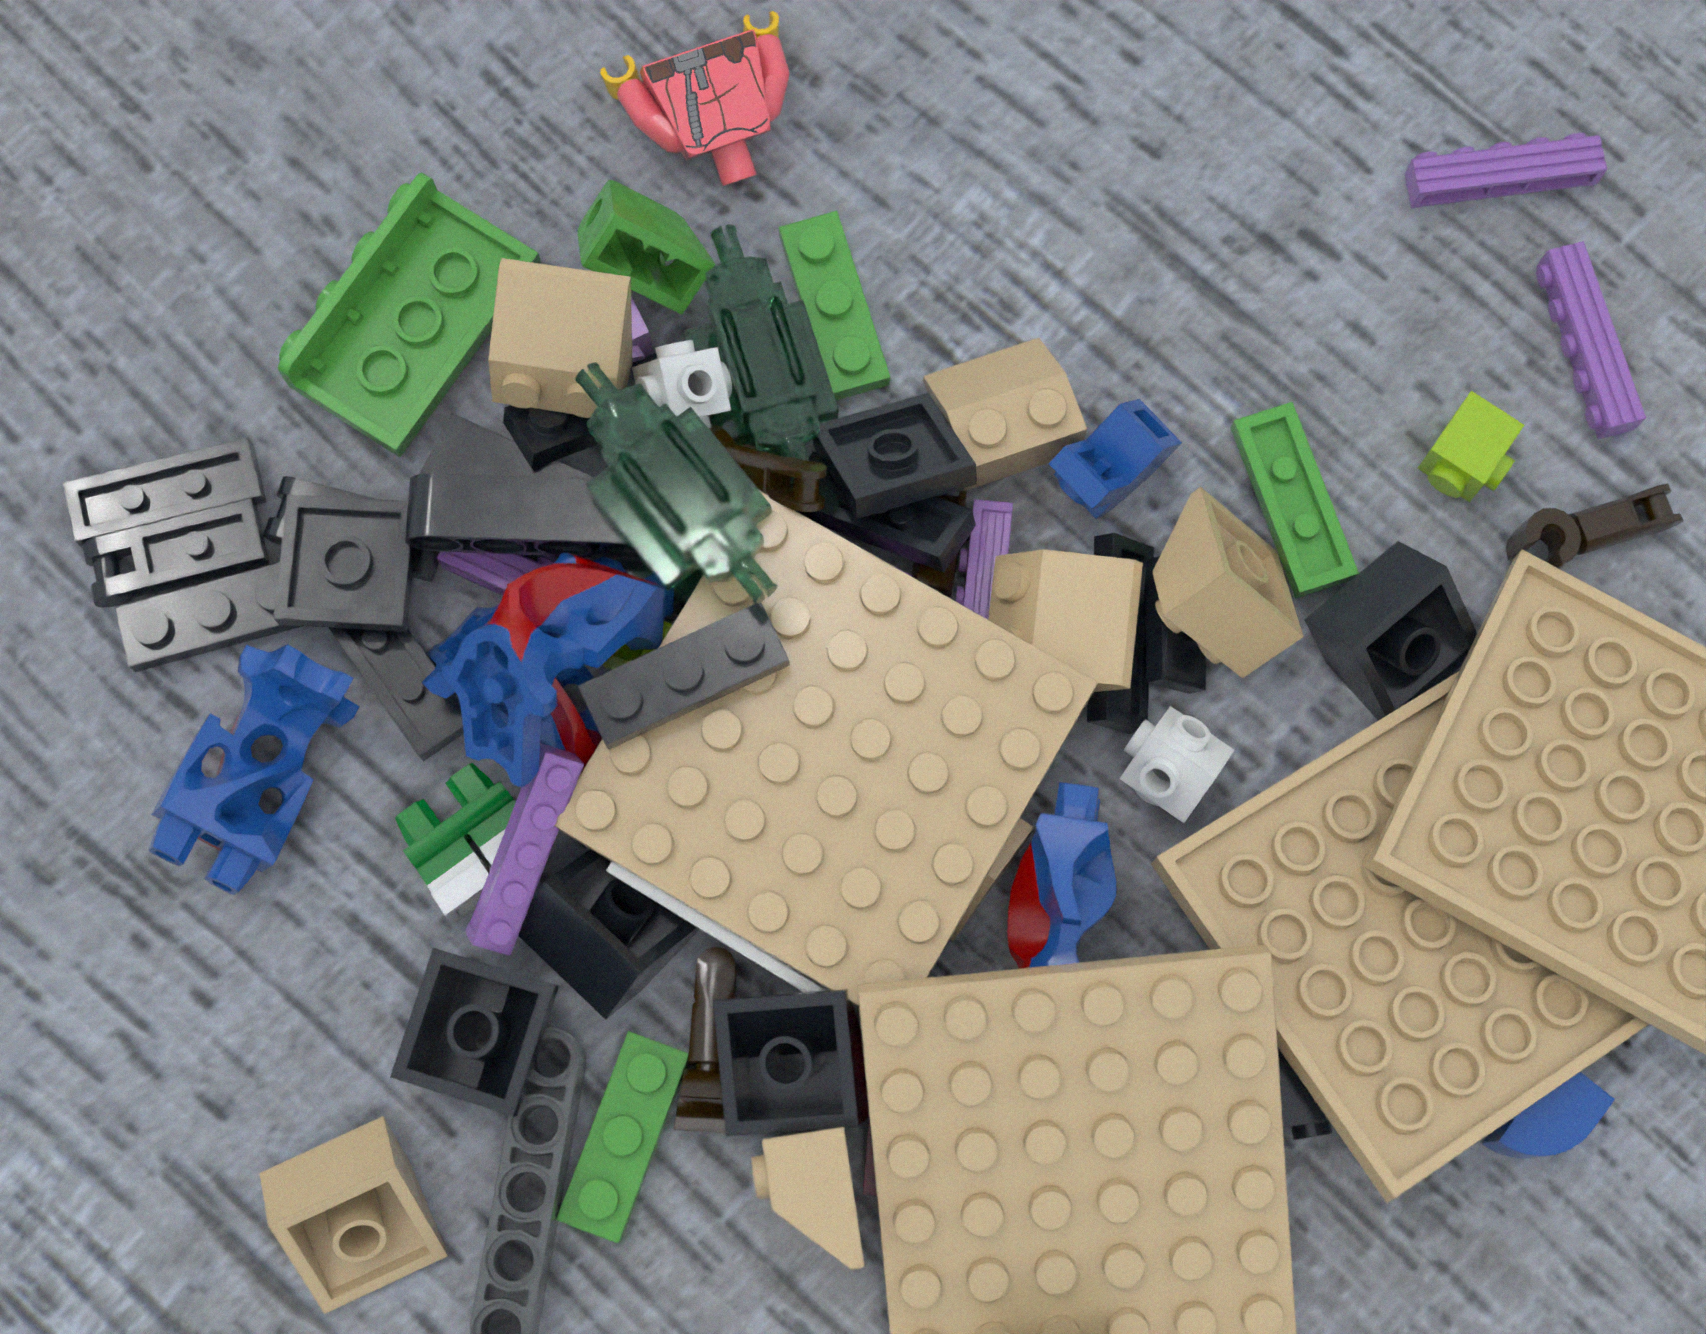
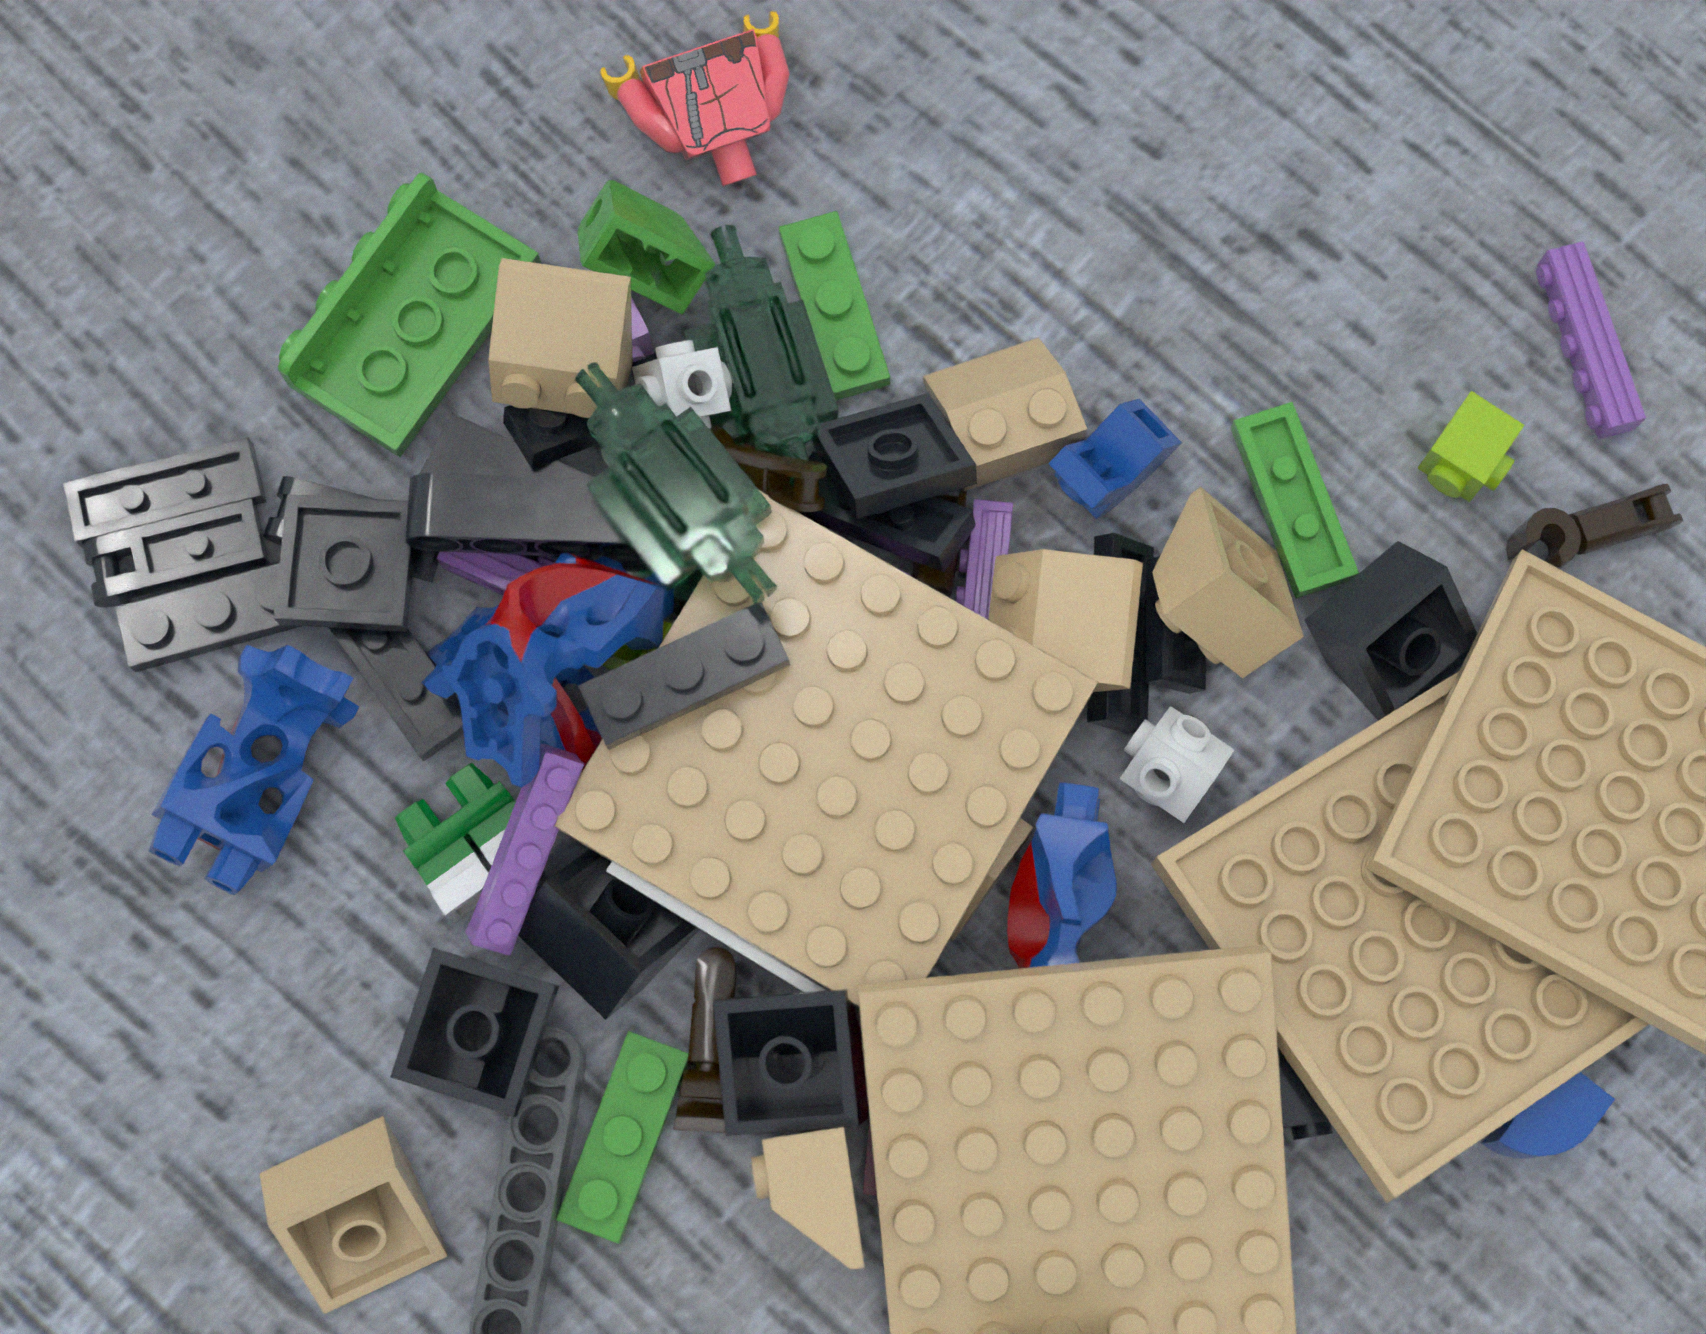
(1505, 170): medium lavender piece -> none

